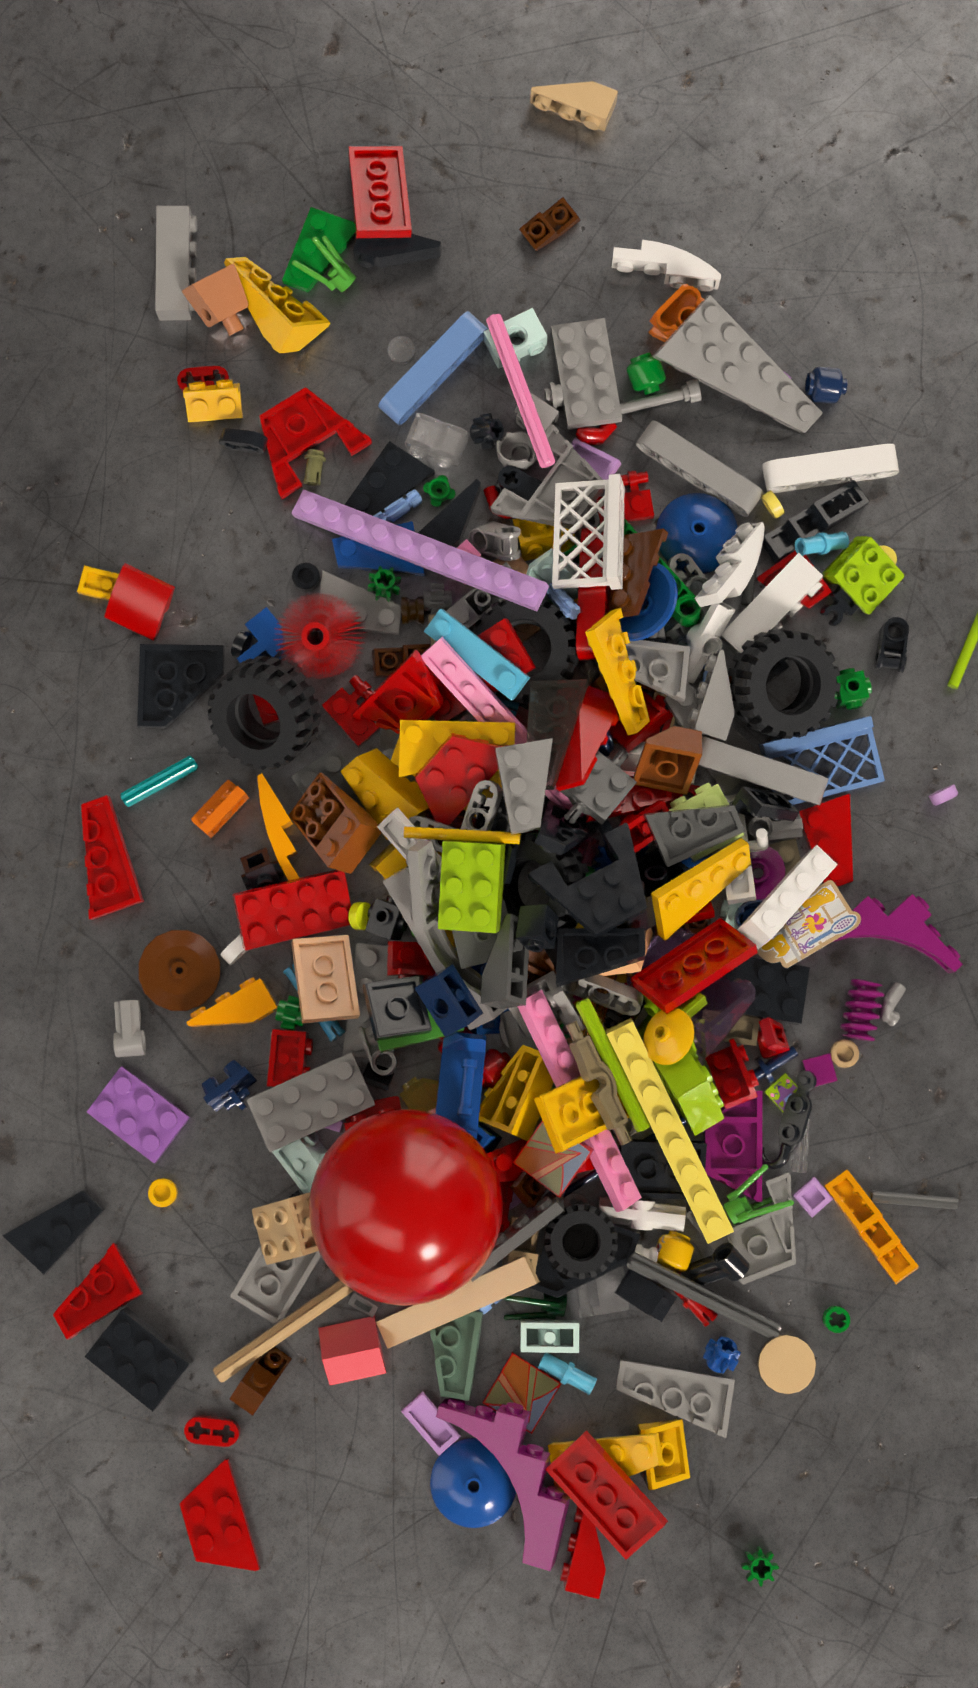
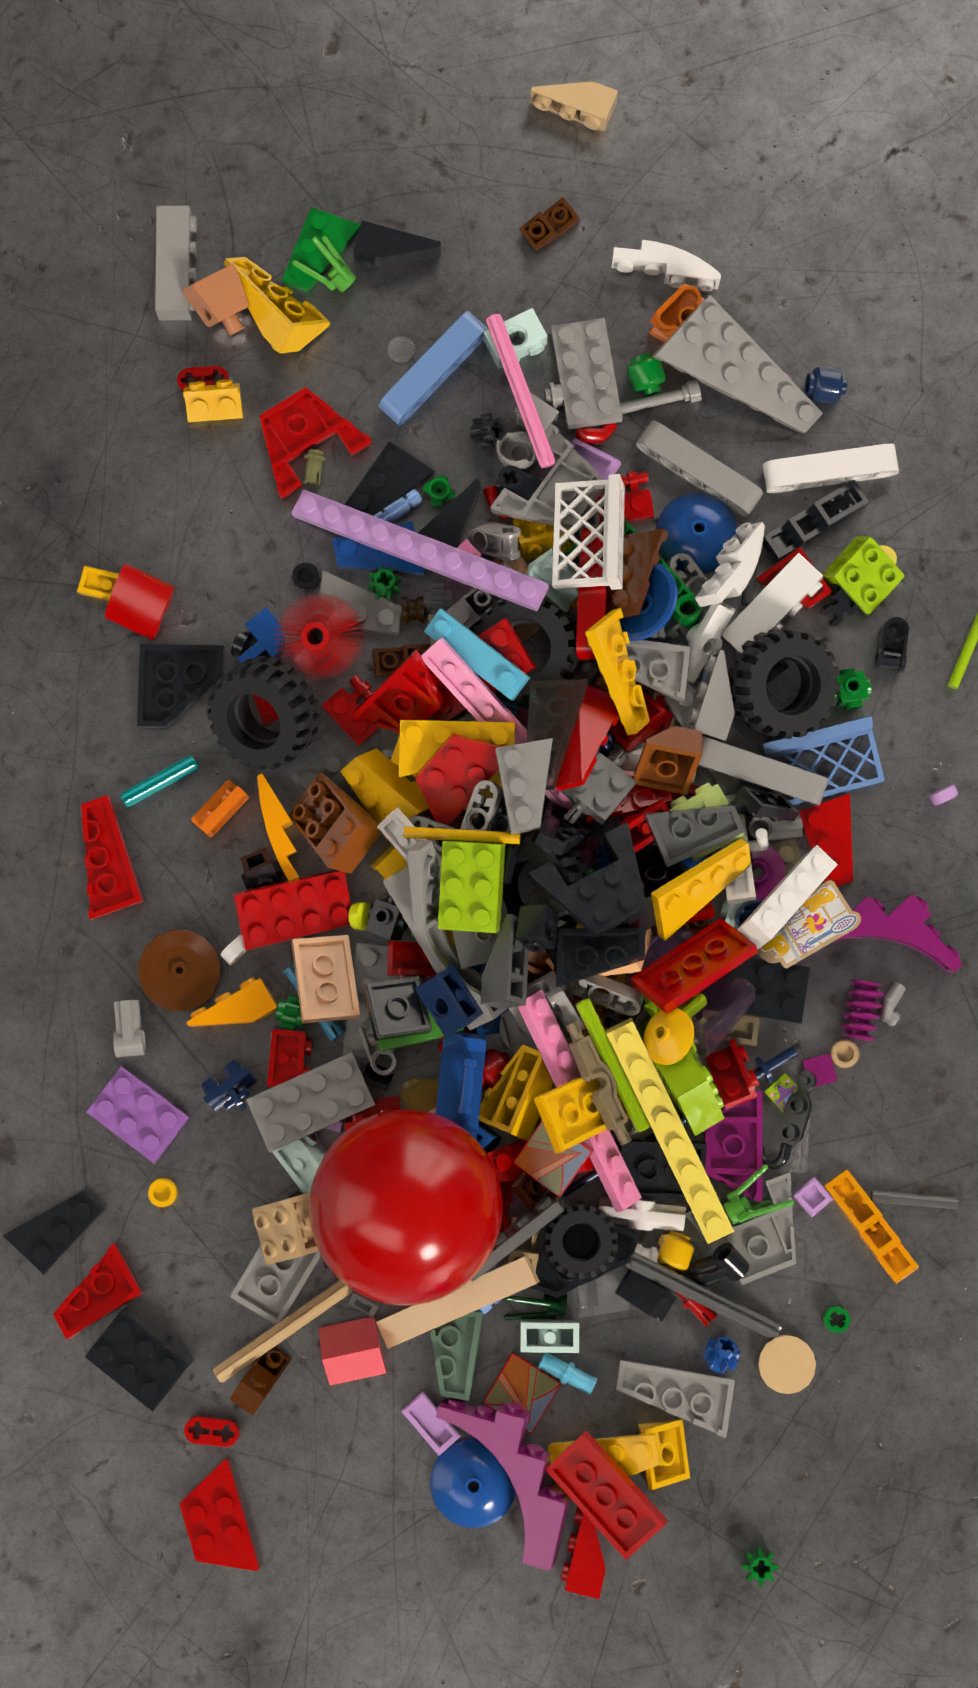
(243, 440): black beam -> none
(379, 192): plate -> none
(436, 440): clear brick -> none
(563, 602): light blue axle -> none
(771, 1038): red bracket -> none
(772, 504): light yellow tile -> none
(822, 543): medium azure pin -> none

